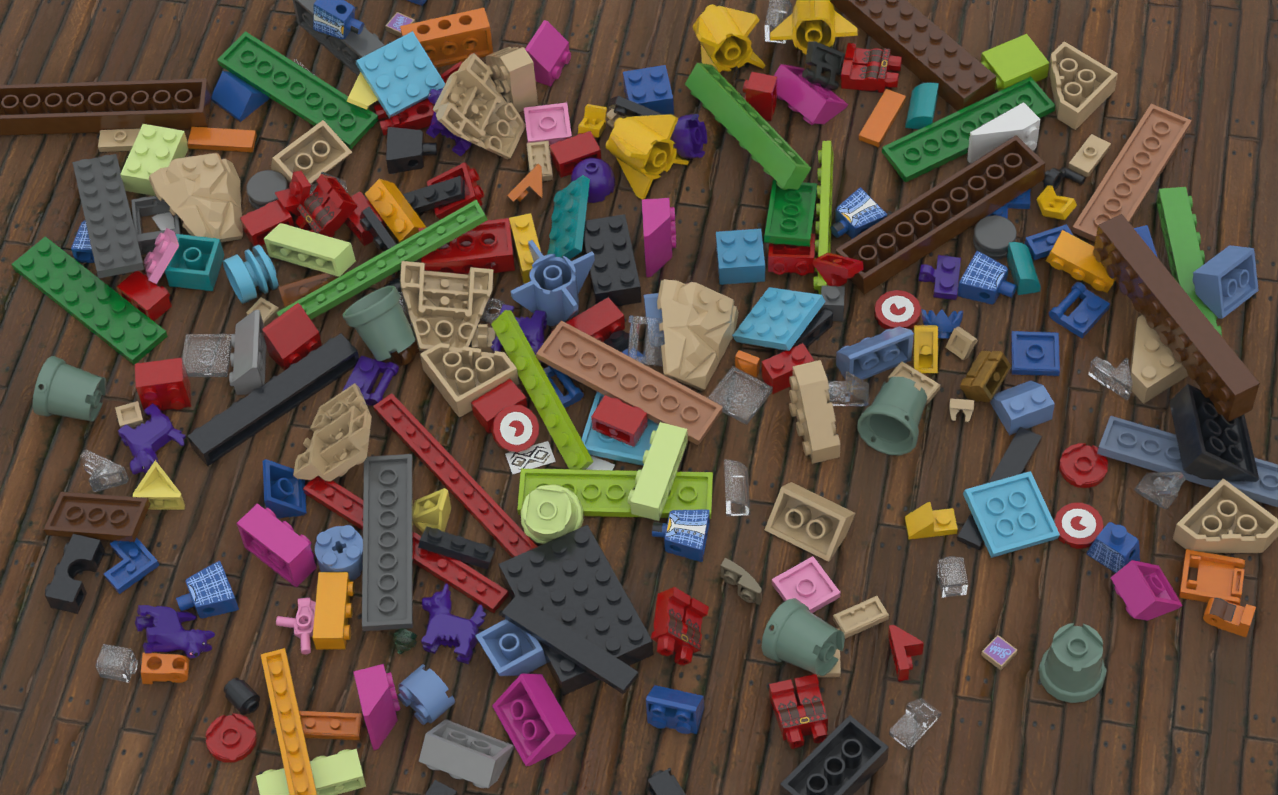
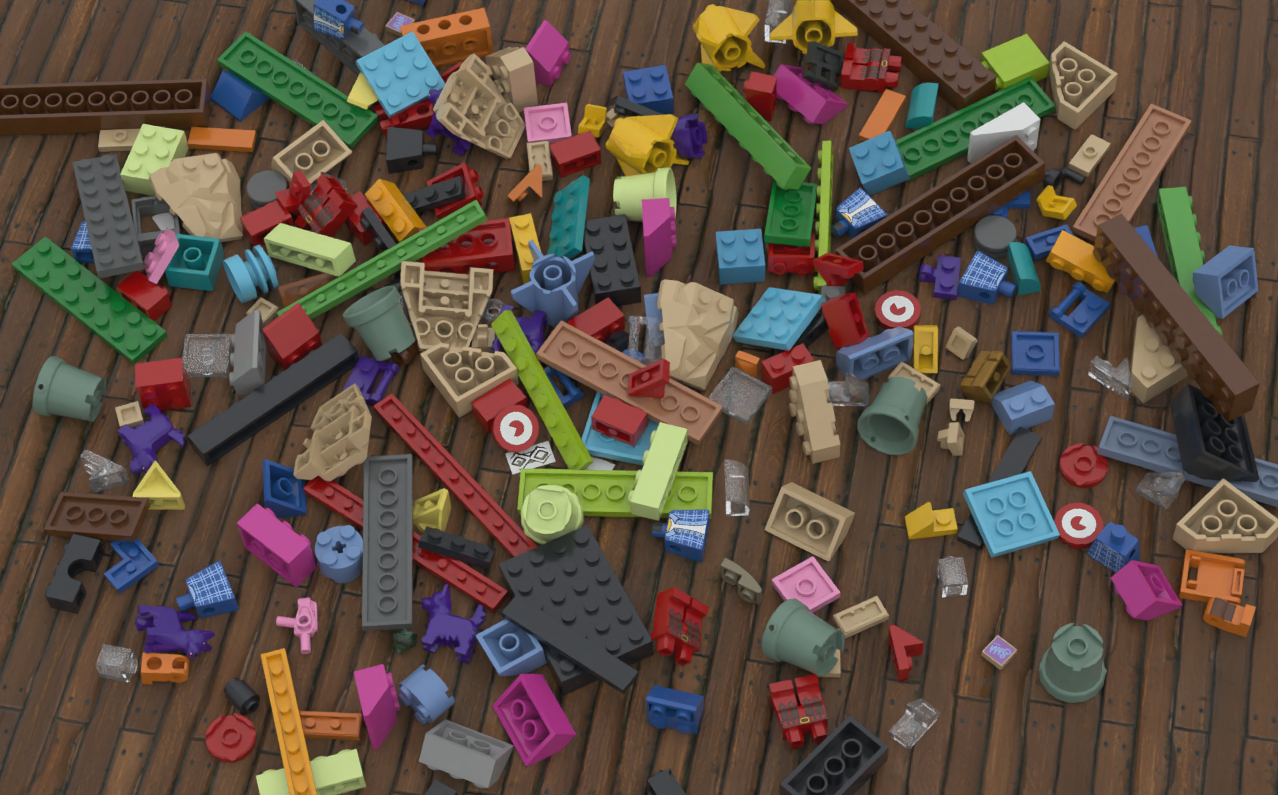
(333, 610): light orange brick -> none
(600, 175): dark purple cylinder -> none
(632, 189): none -> yellowish green piece
(650, 380): none -> red slope
(845, 320): none -> red brick
(879, 163): none -> dark azure brick
(945, 324): blue piece -> none
(952, 439): none -> tan tile

